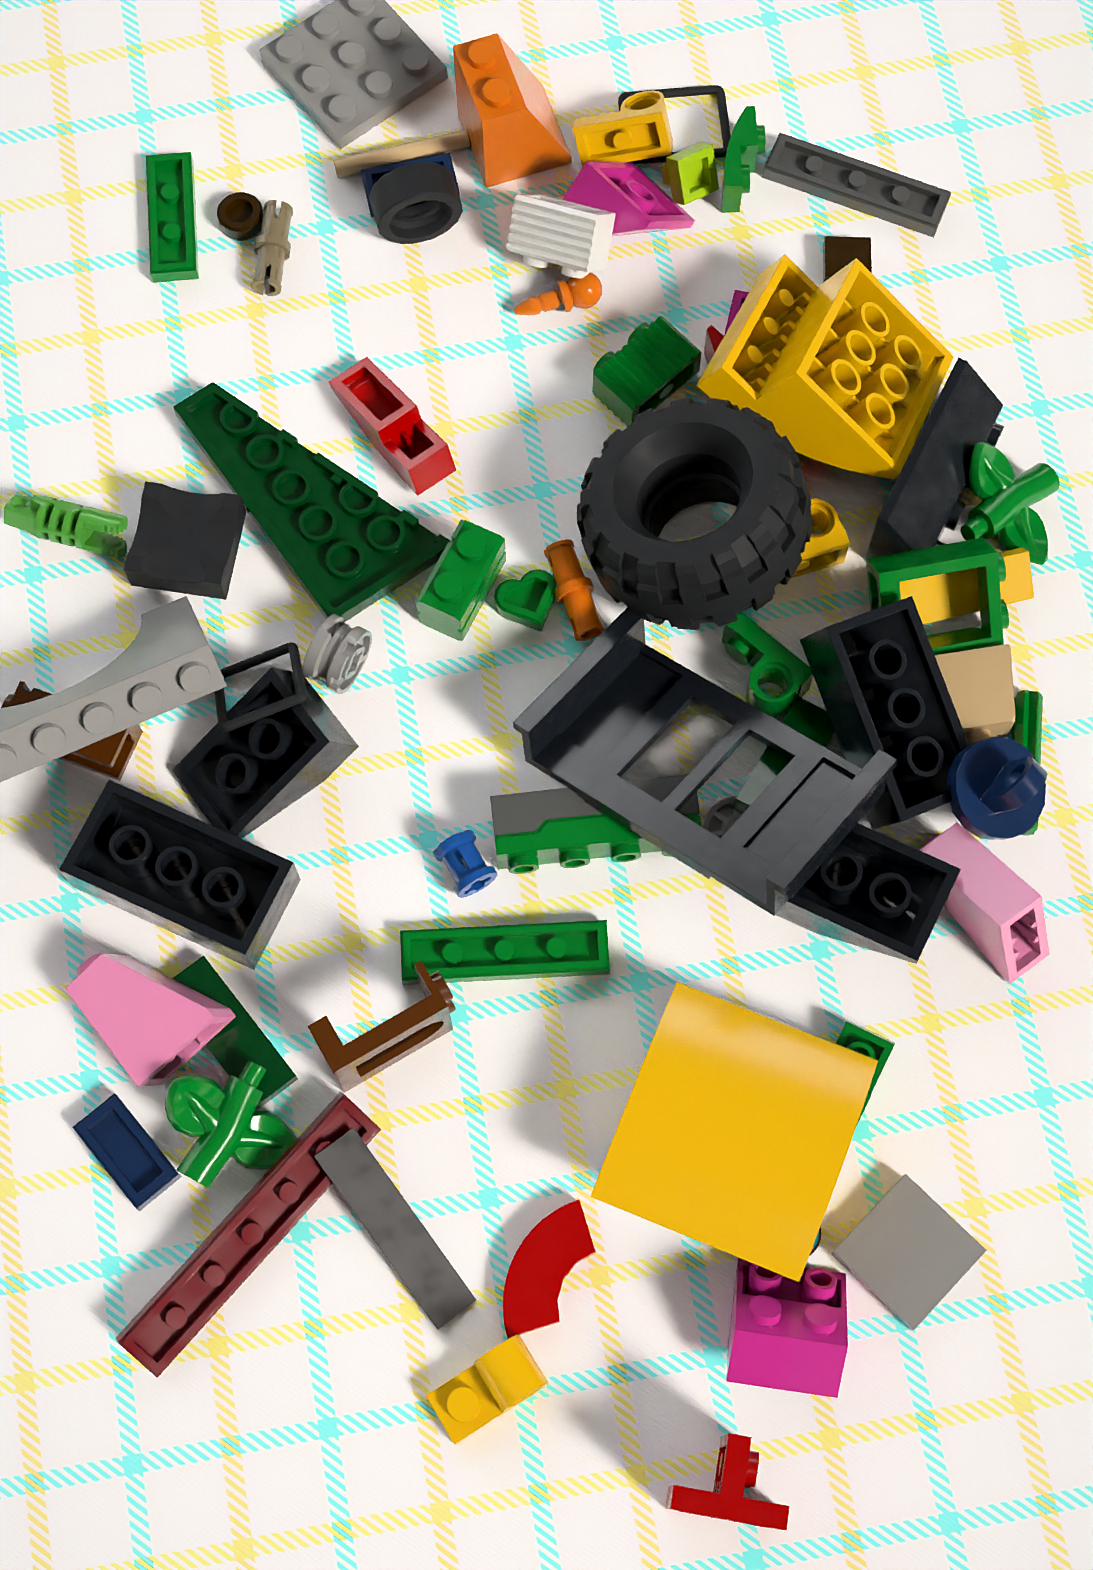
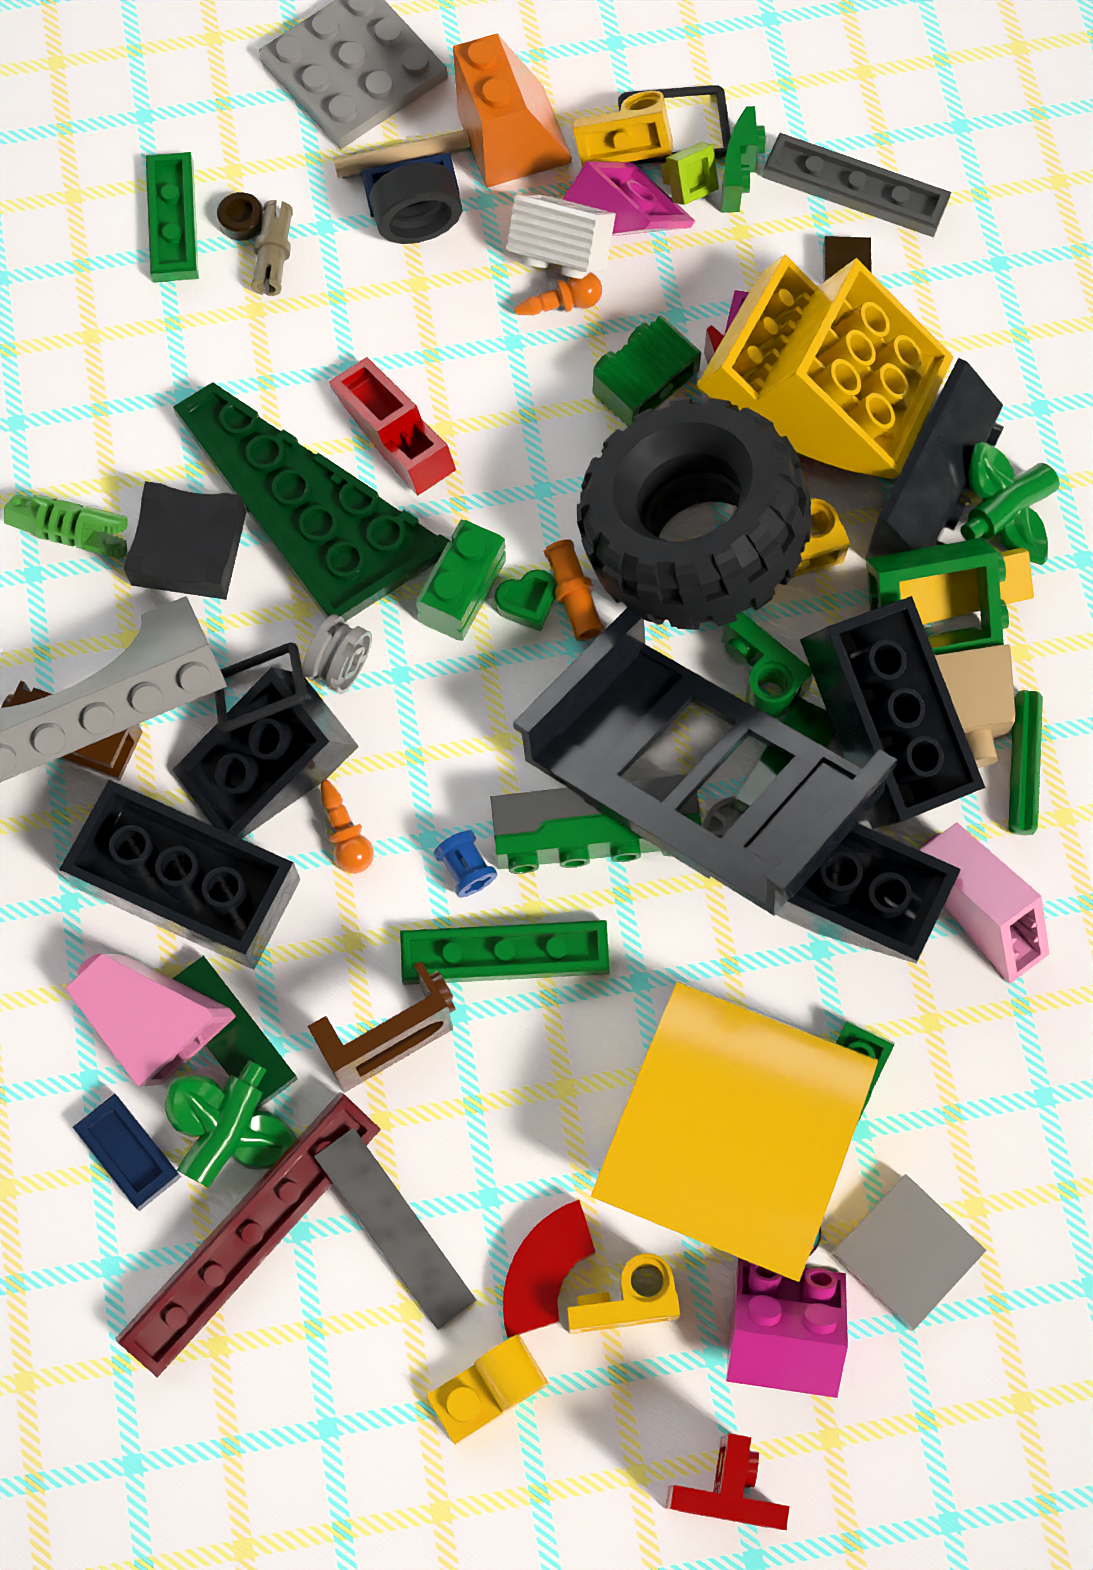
(352, 851): none -> orange bar
(598, 1313): none -> yellow plate
(997, 788): dark blue tile -> none

